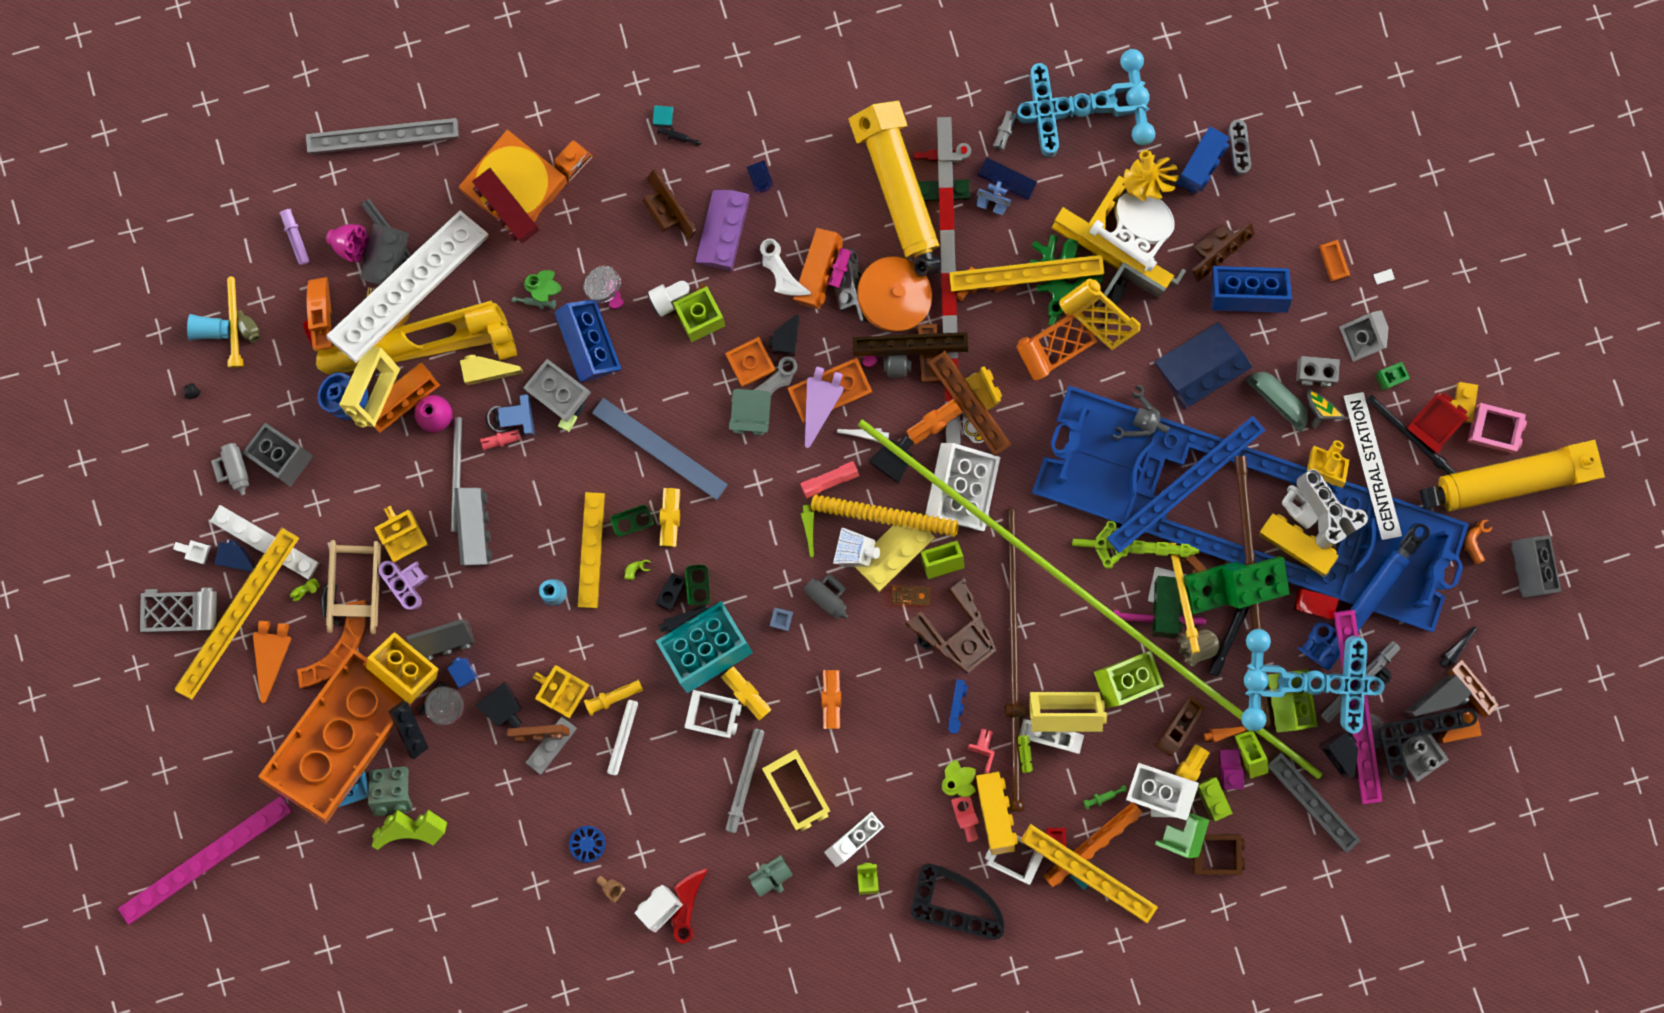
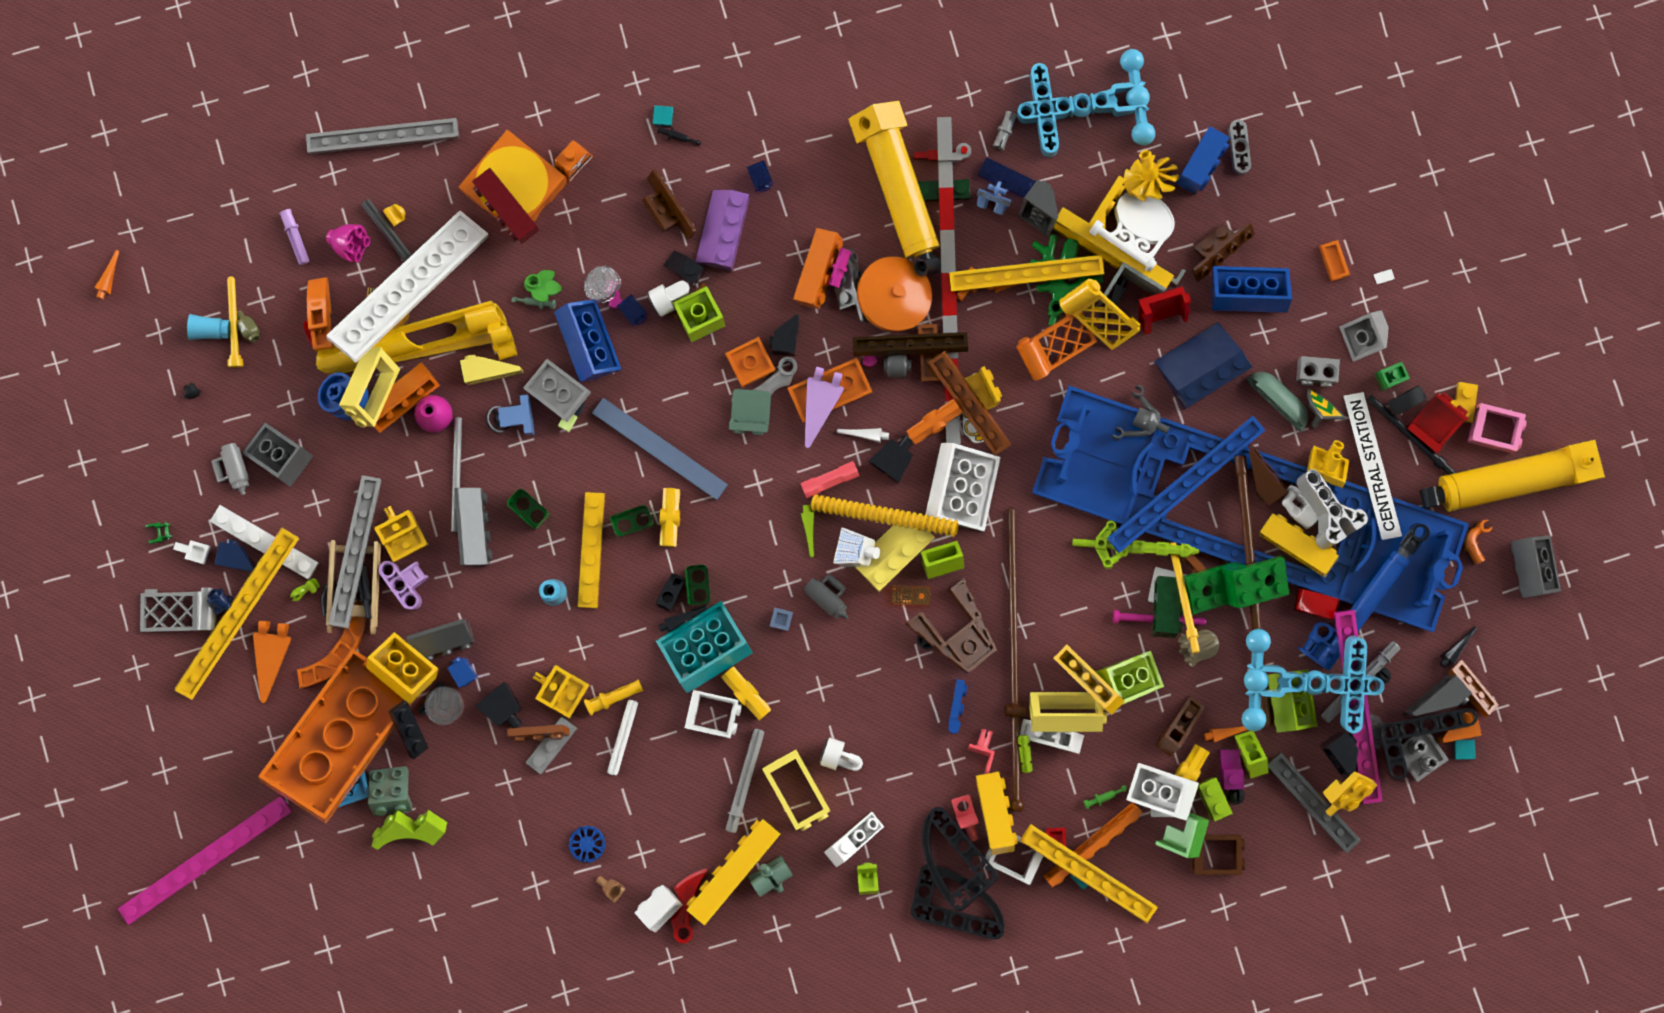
(105, 283): none -> orange piece
(160, 538): none -> green piece
(219, 600): none -> dark blue brick
(355, 552): none -> light grey plate
(364, 592): none -> black axle
(383, 253): dark grey slope -> none
(395, 214): none -> yellow plate
(500, 439): coral pin -> none
(527, 513): none -> green piece
(632, 310): none -> clear blue brick
(633, 567): lime arm -> none
(684, 268): none -> black slope
(733, 872): none -> yellow brick
(785, 281): white piece -> none
(831, 699): orange piece -> none
(833, 755): none -> white piece
(961, 778): lime plate -> none
(967, 855): none -> black beam
(1040, 207): none -> dark grey slope
(1083, 594): lime piece -> none
(1089, 679): none -> yellow brick
(1163, 306): none -> red panel
(1219, 659): black piece -> none
(1236, 796): none -> black piece
(1268, 483): none -> reddish brown slope
(1349, 793): none -> yellow plate
(1407, 400): none -> black tyre
(1464, 749): none -> teal tile

